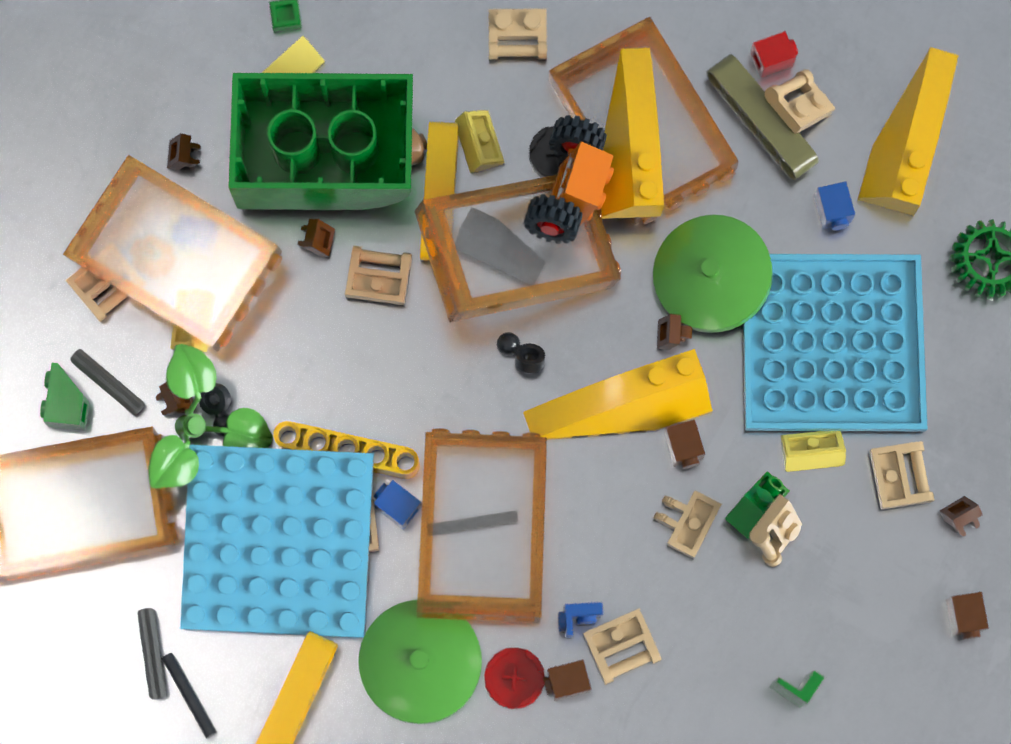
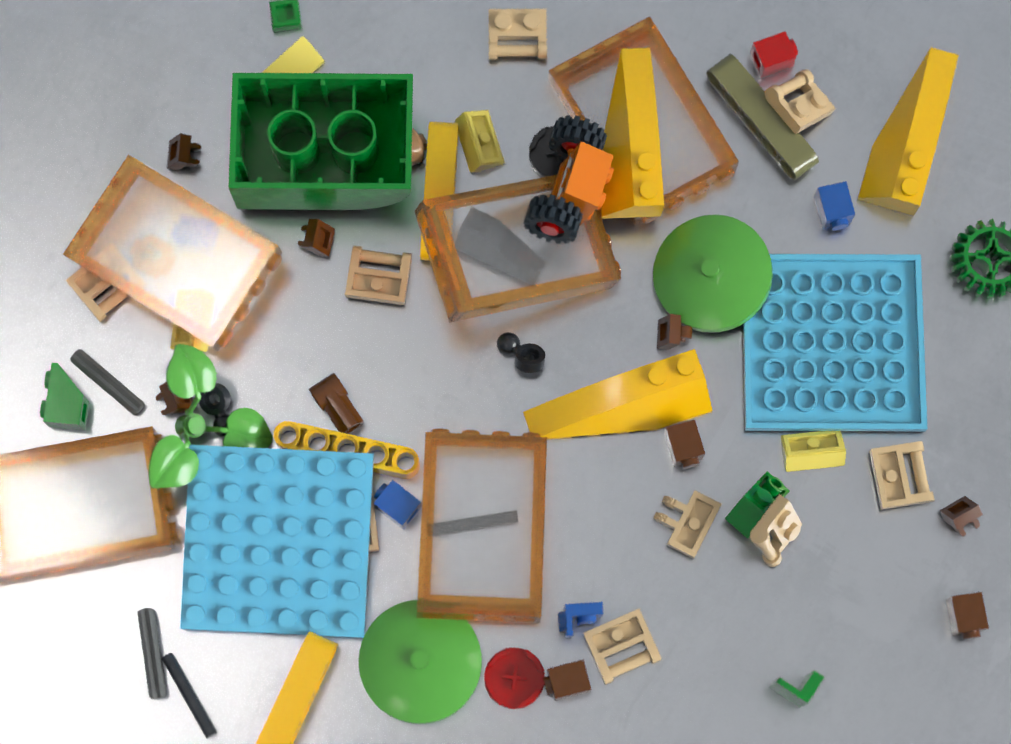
(333, 399): none -> reddish brown piece

